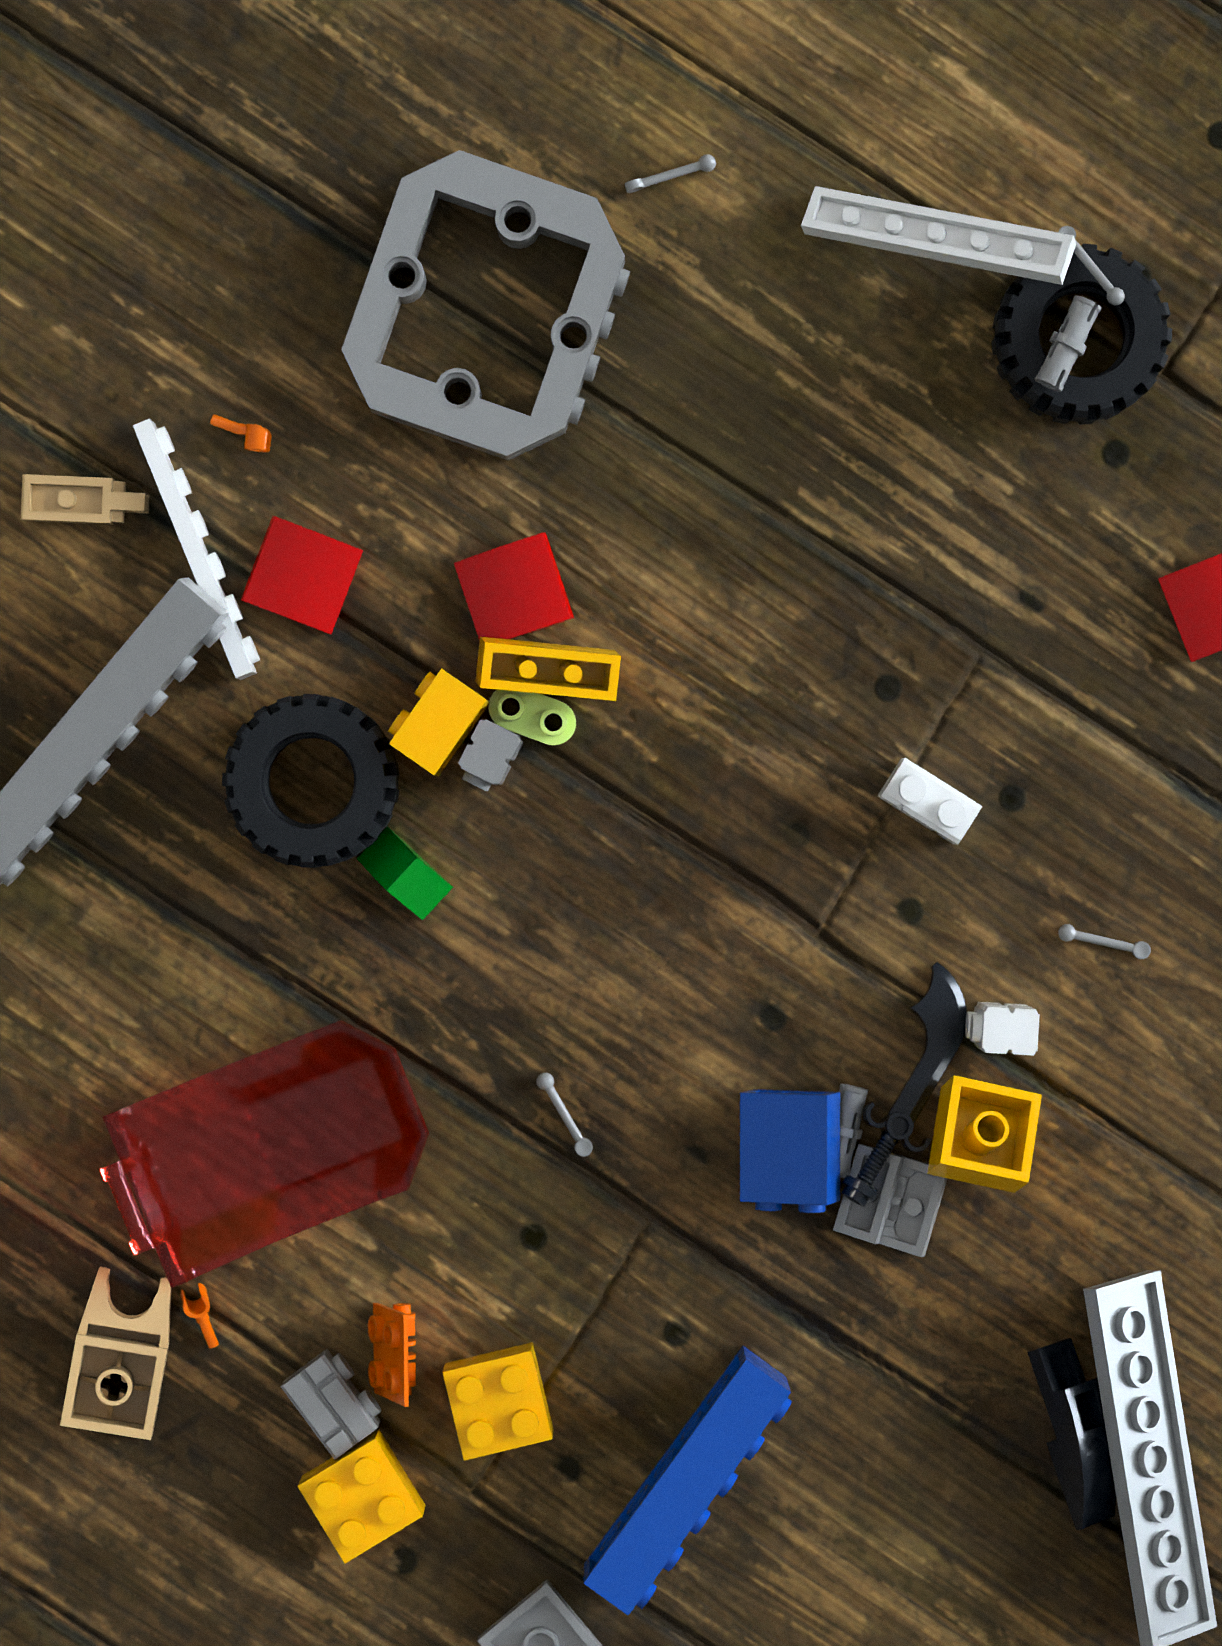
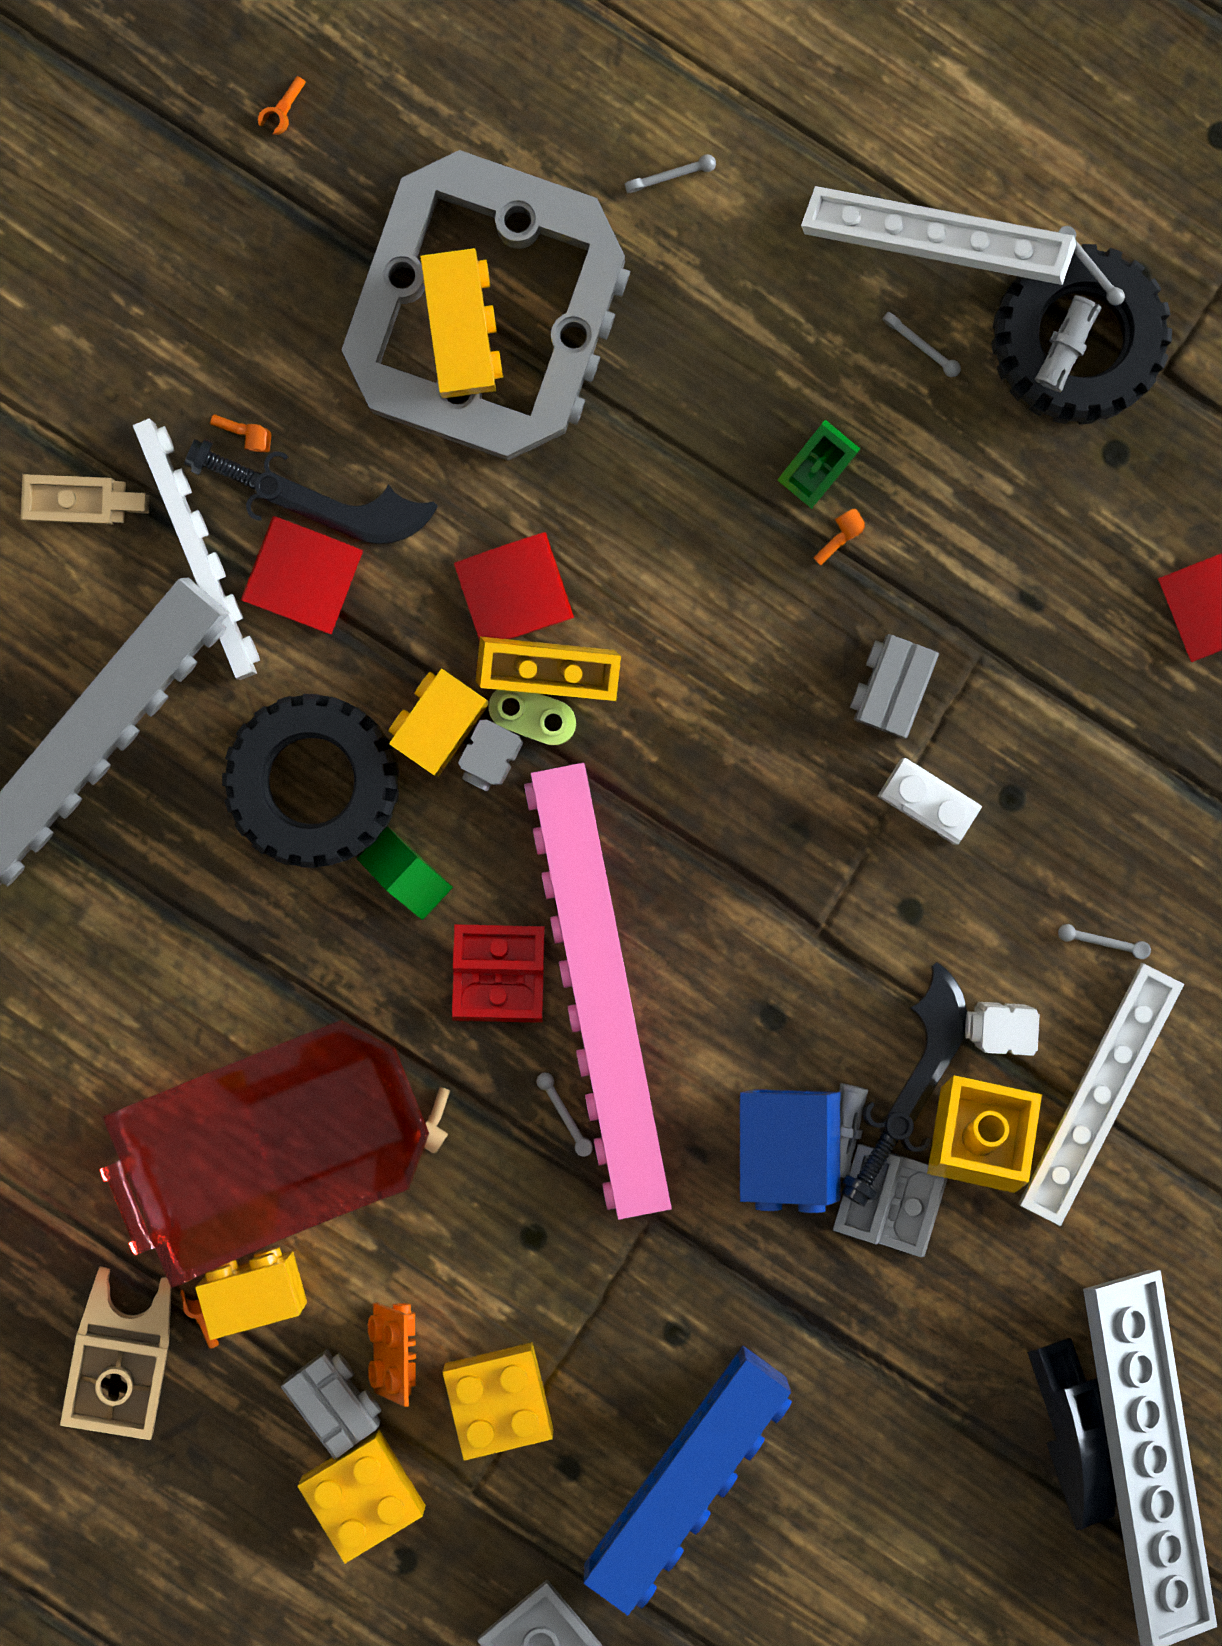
(251, 1293): none -> yellow brick
(282, 106): none -> orange hand
(378, 522): none -> black sword
(436, 1135): none -> tan hand
(460, 323): none -> yellow brick
(498, 973): none -> red slope
(600, 991): none -> bright pink brick
(818, 464): none -> green slope
(851, 525): none -> orange hand
(895, 685): none -> light grey brick
(950, 367): none -> light grey hinge
(1101, 1094): none -> white plate

